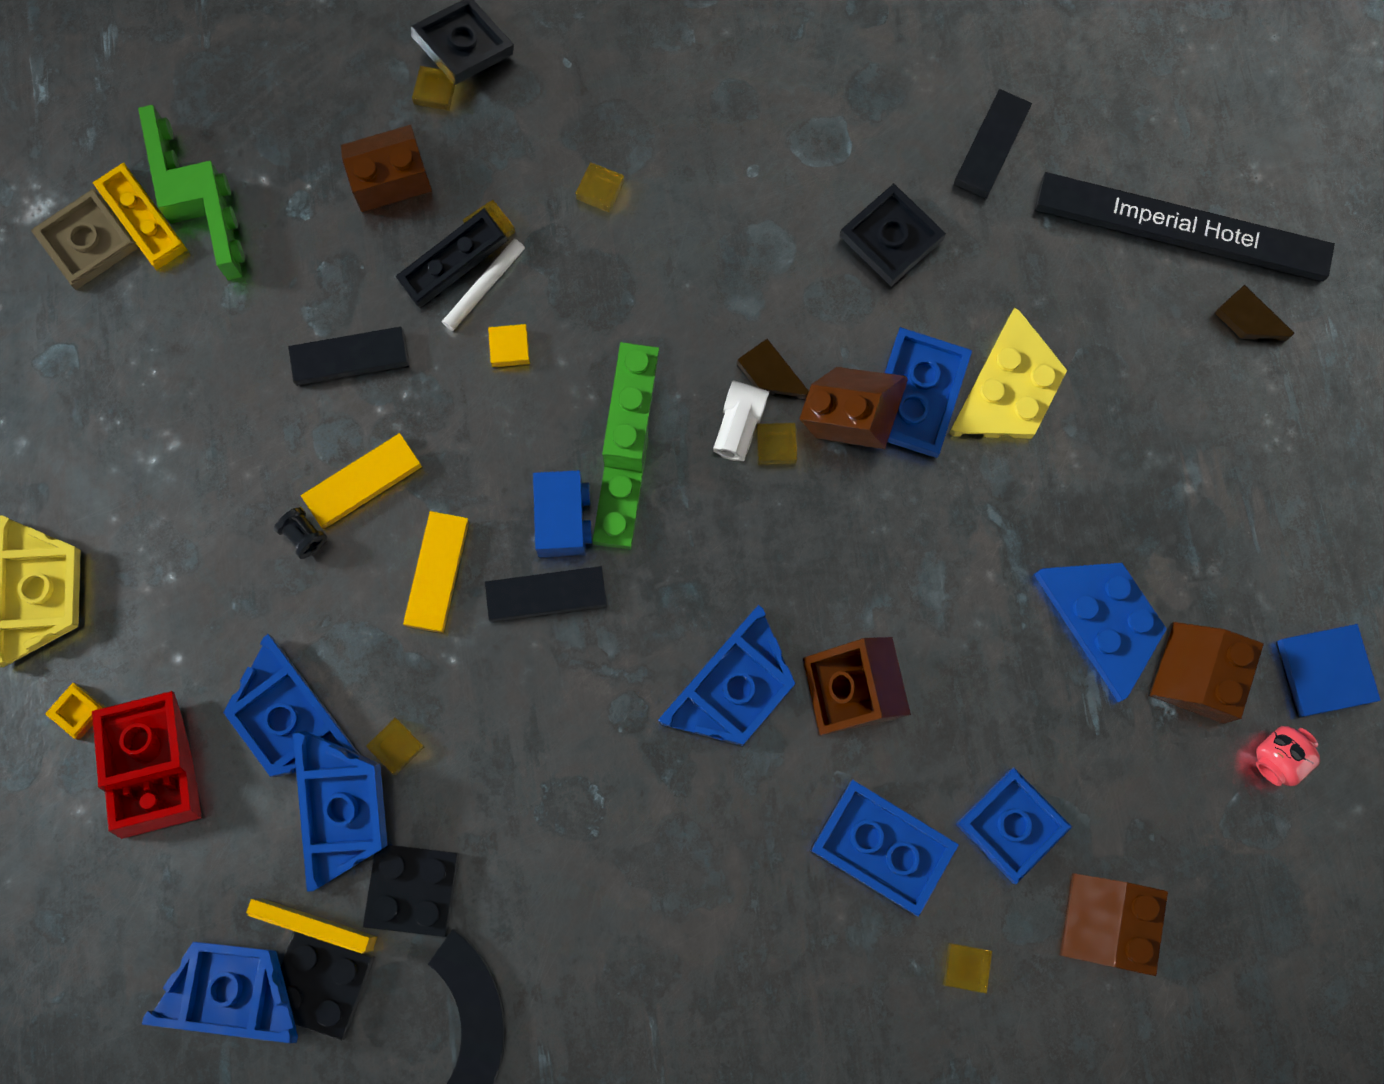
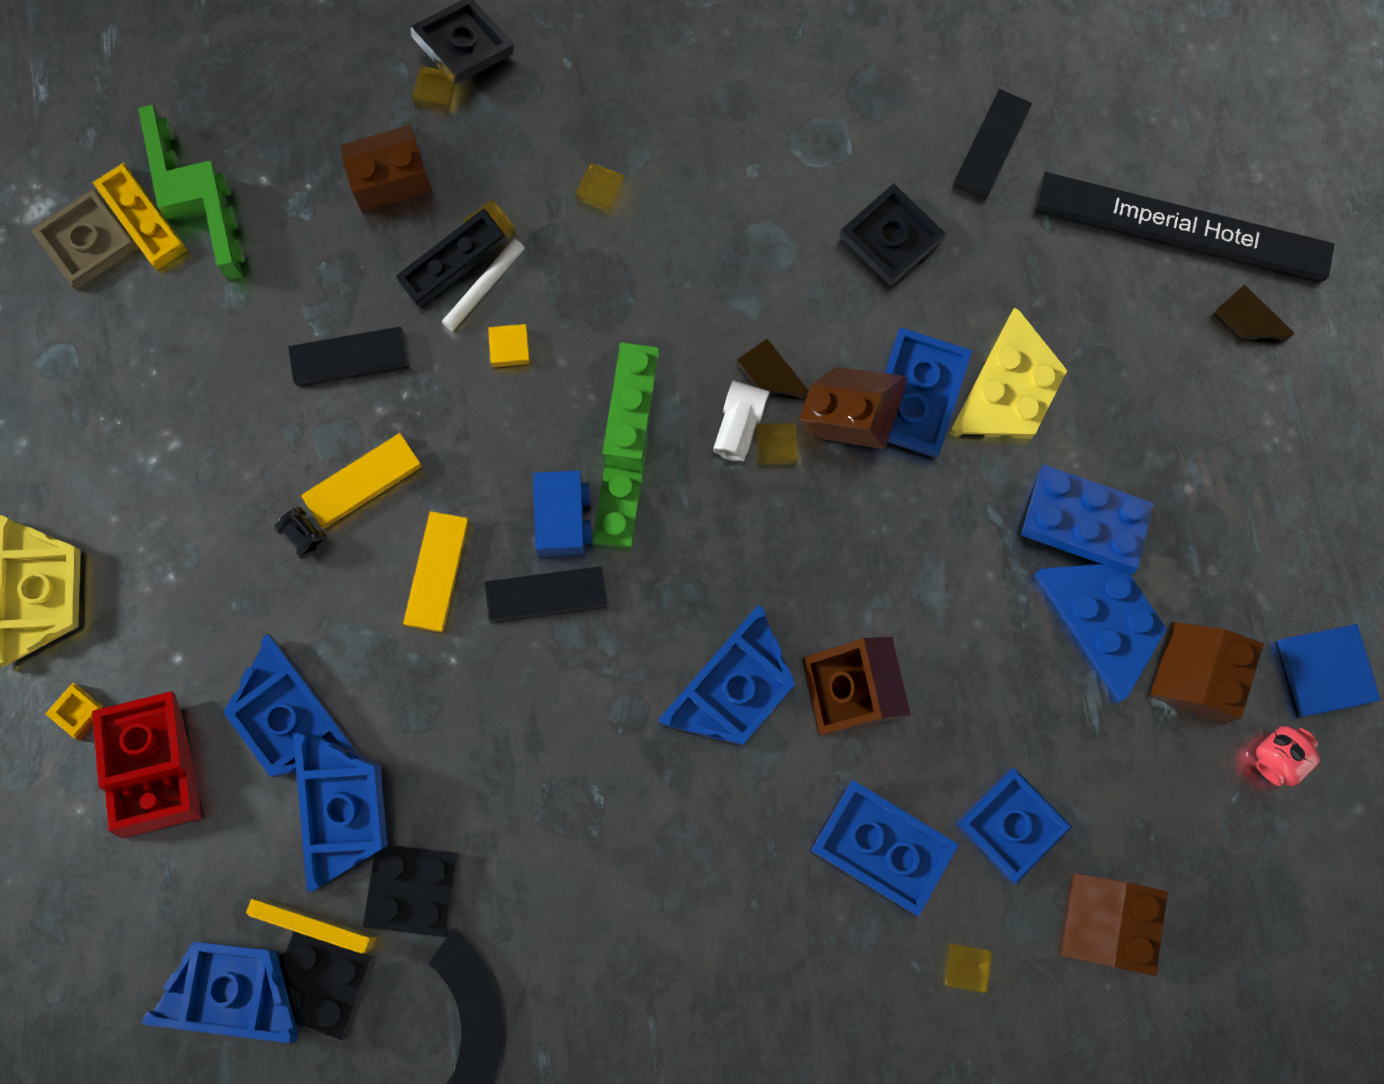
(395, 746): clear yellow tile -> none
(1087, 519): none -> blue plate

